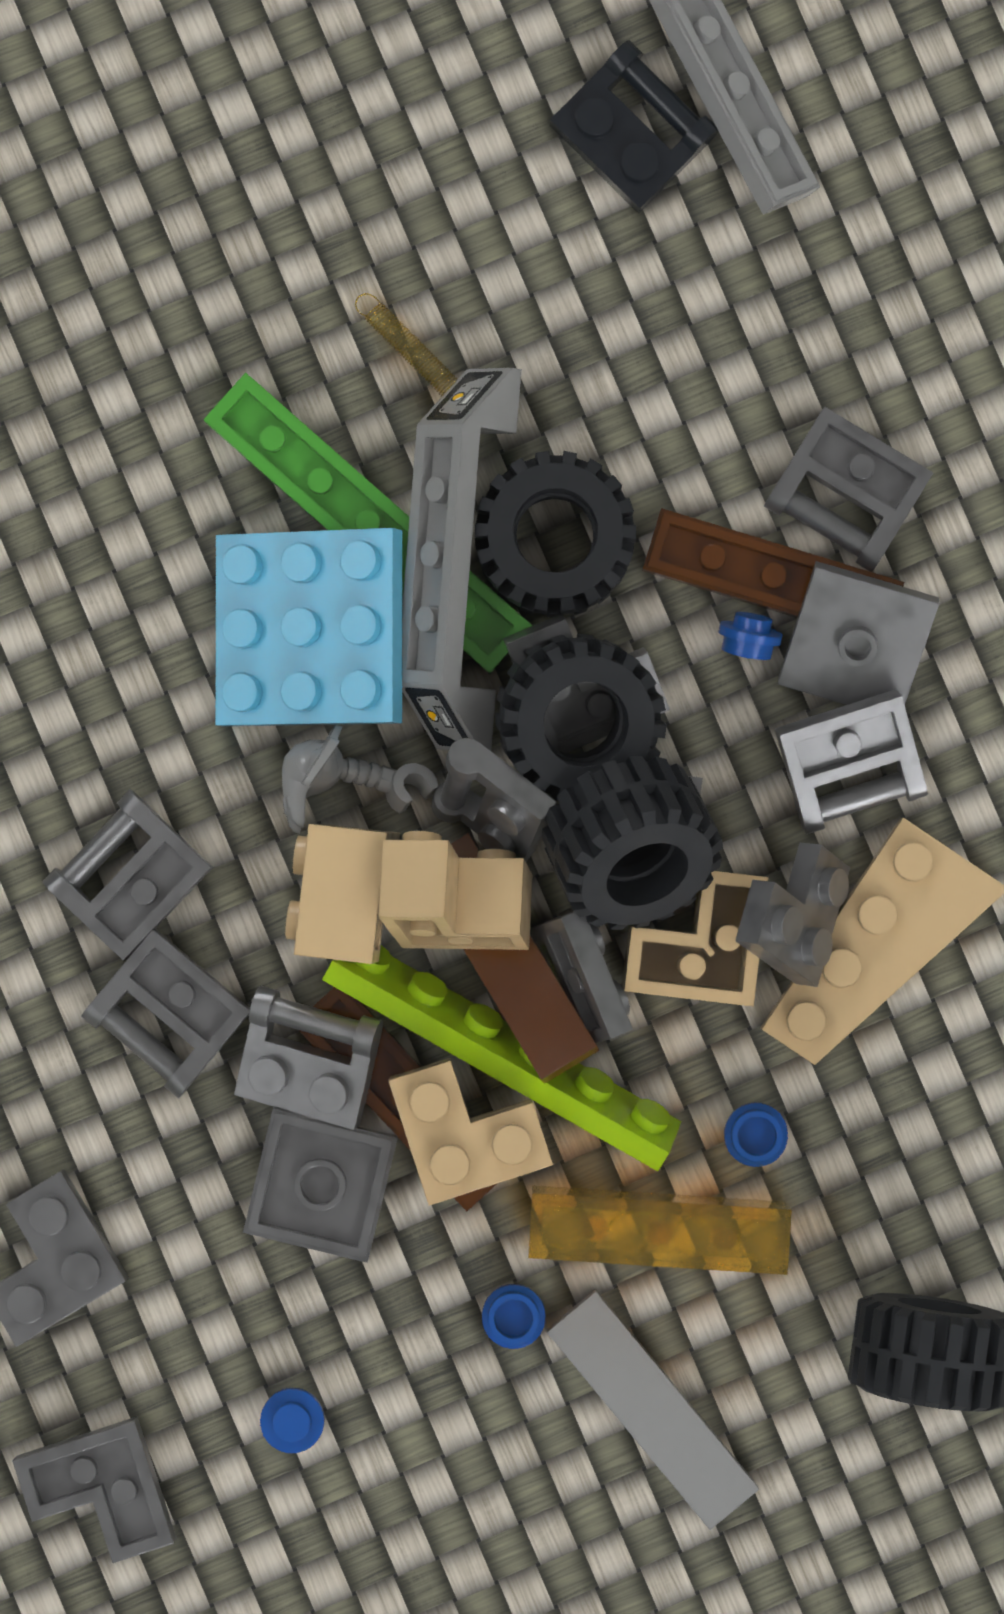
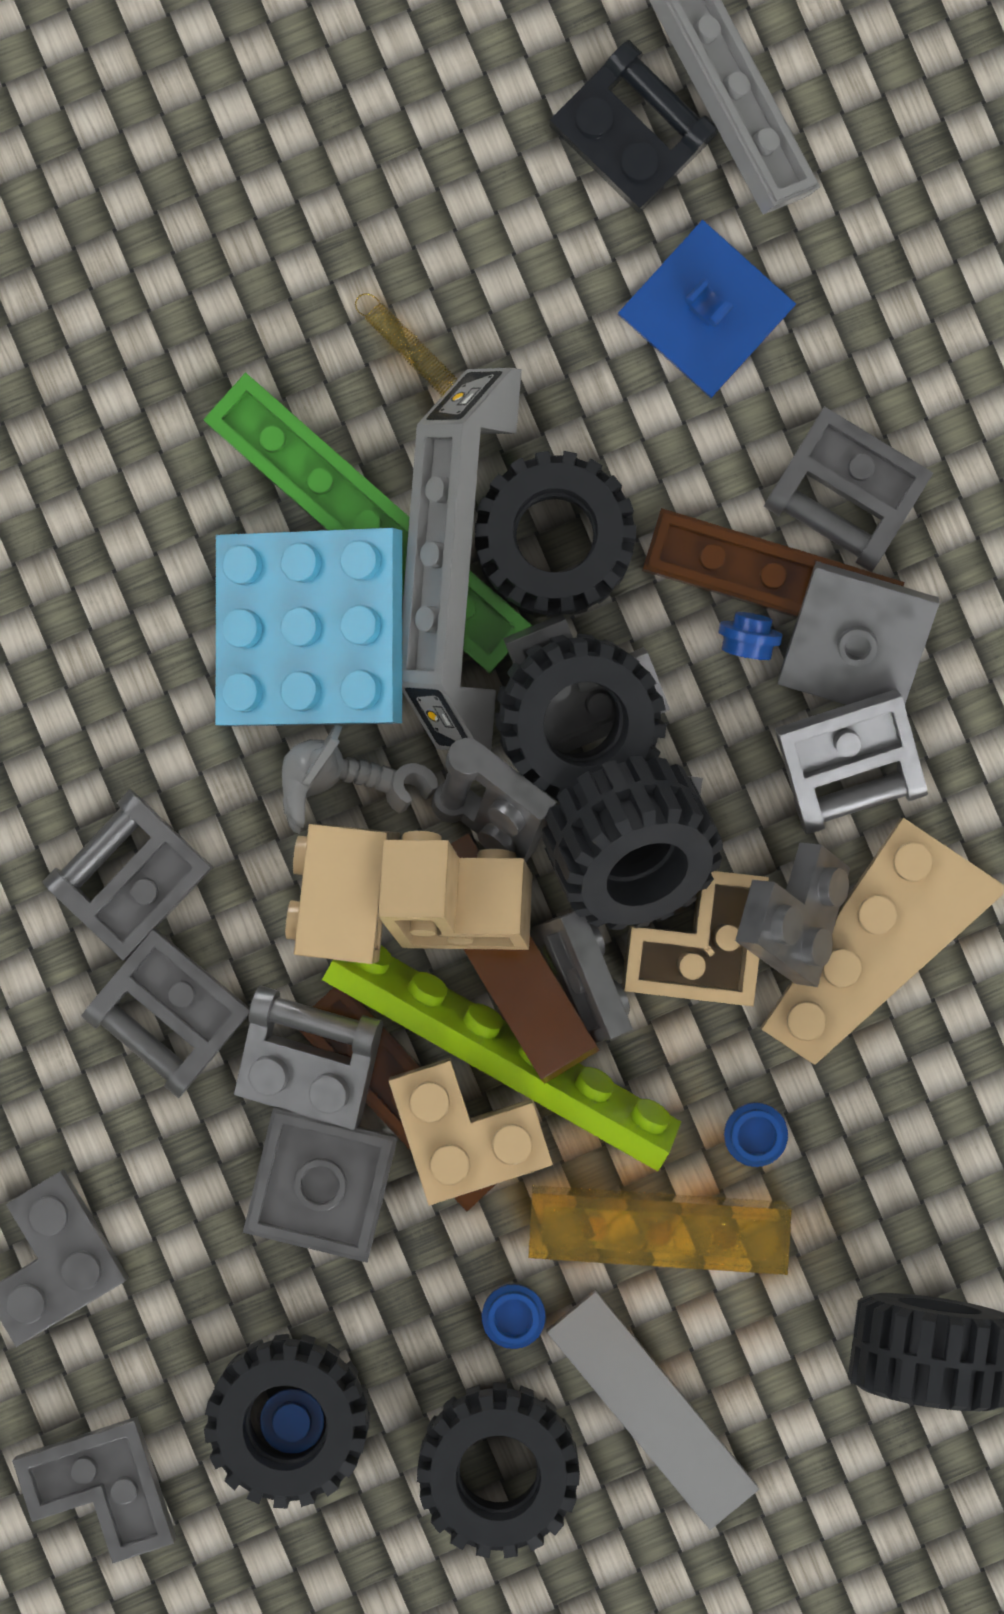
(271, 1472): none -> black tyre
(489, 1523): none -> black tyre
(706, 309): none -> blue piece

